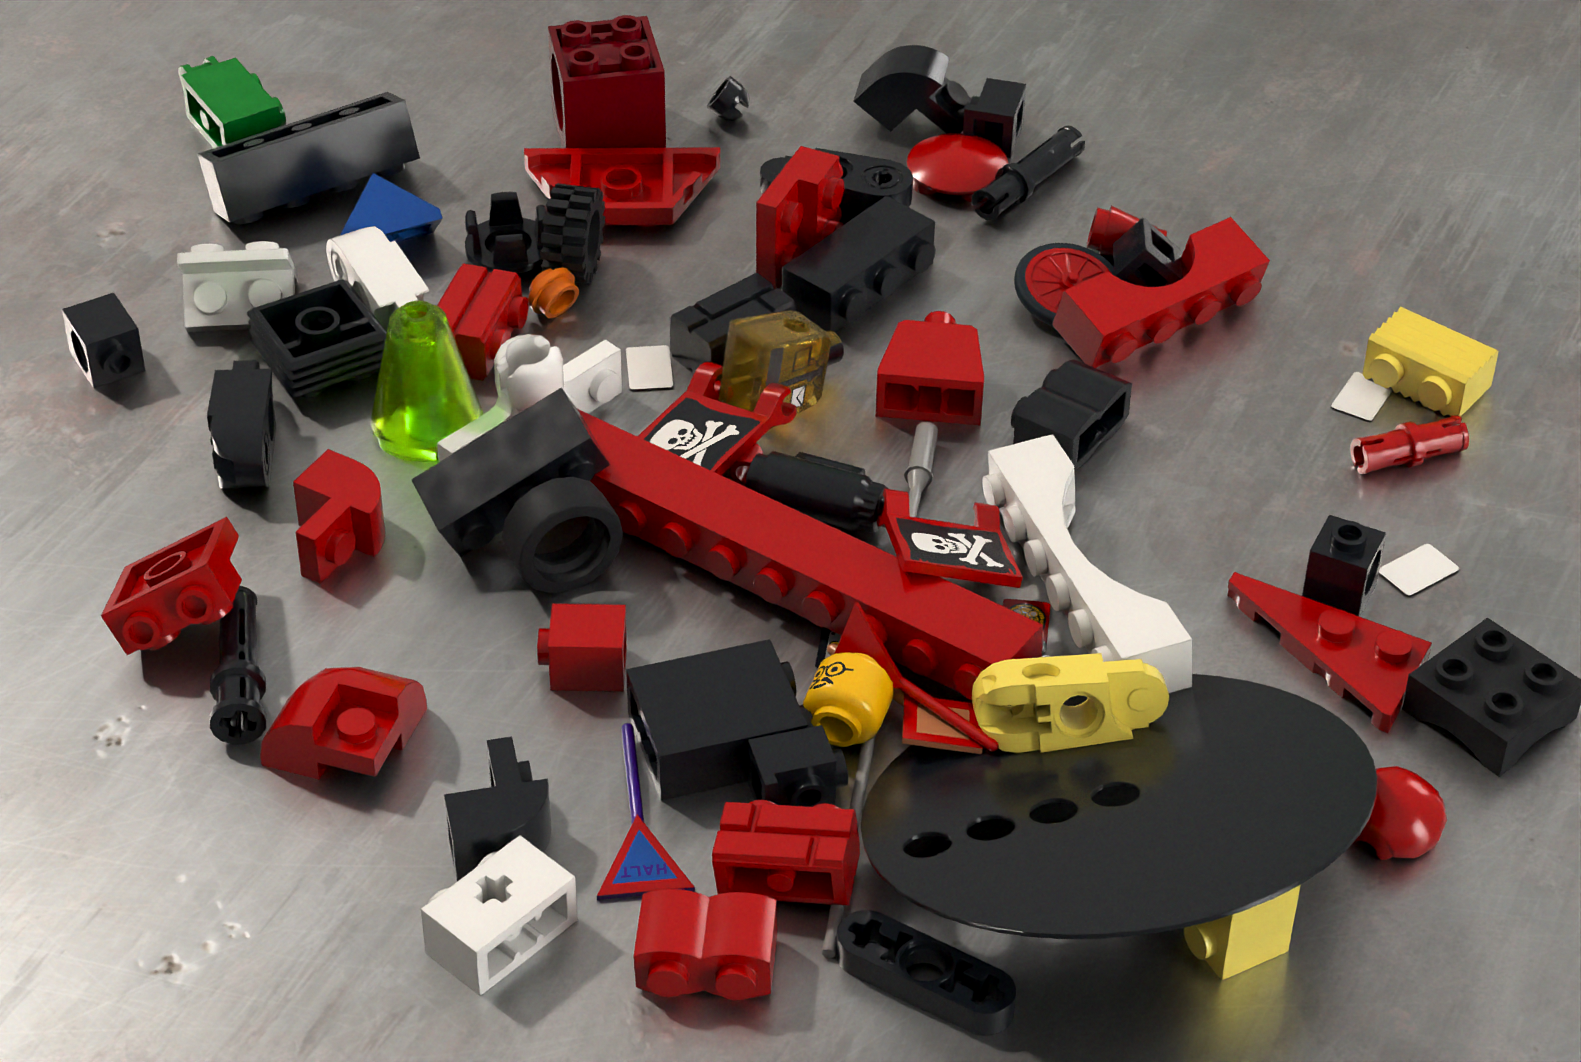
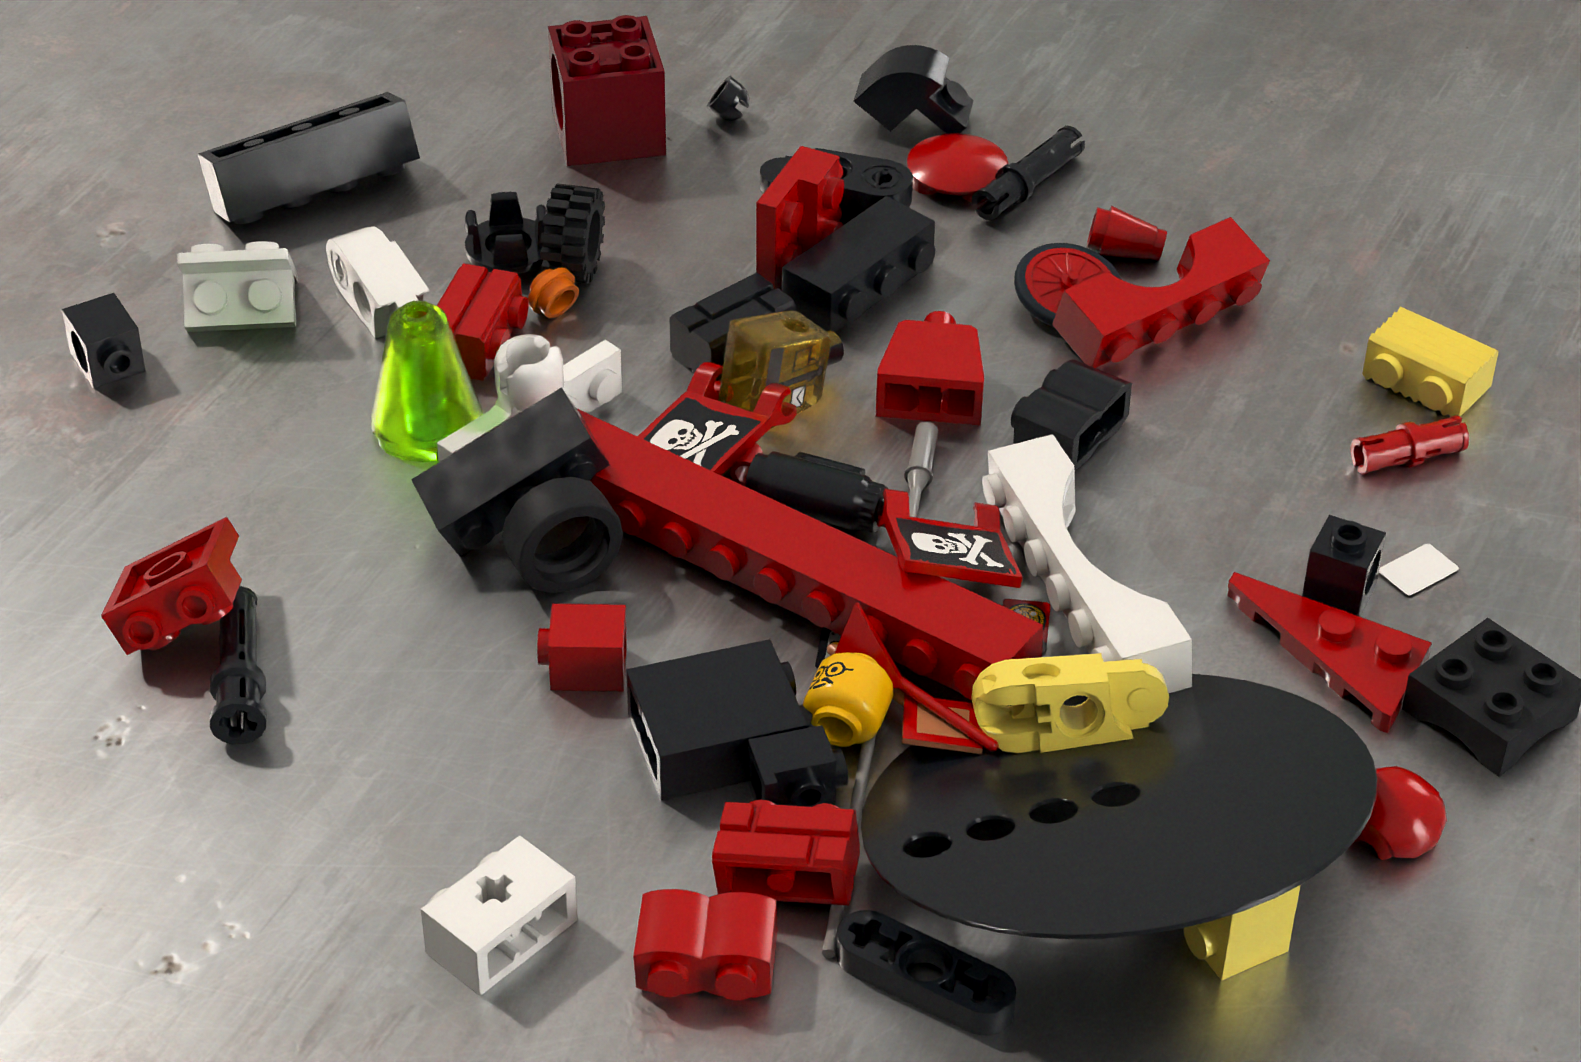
(228, 101): green brick -> none
(242, 425): black piece -> none
(318, 338): black brick -> none
(337, 513): red brick -> none
(343, 721): red brick -> none
(392, 211): blue slope -> none
(494, 816): black brick -> none
(637, 183): red wing -> none
(642, 860): piece -> none
(649, 367): white sticker -> none
(997, 114): black brick -> none
(1146, 257): black brick -> none
(1361, 397): white sticker -> none

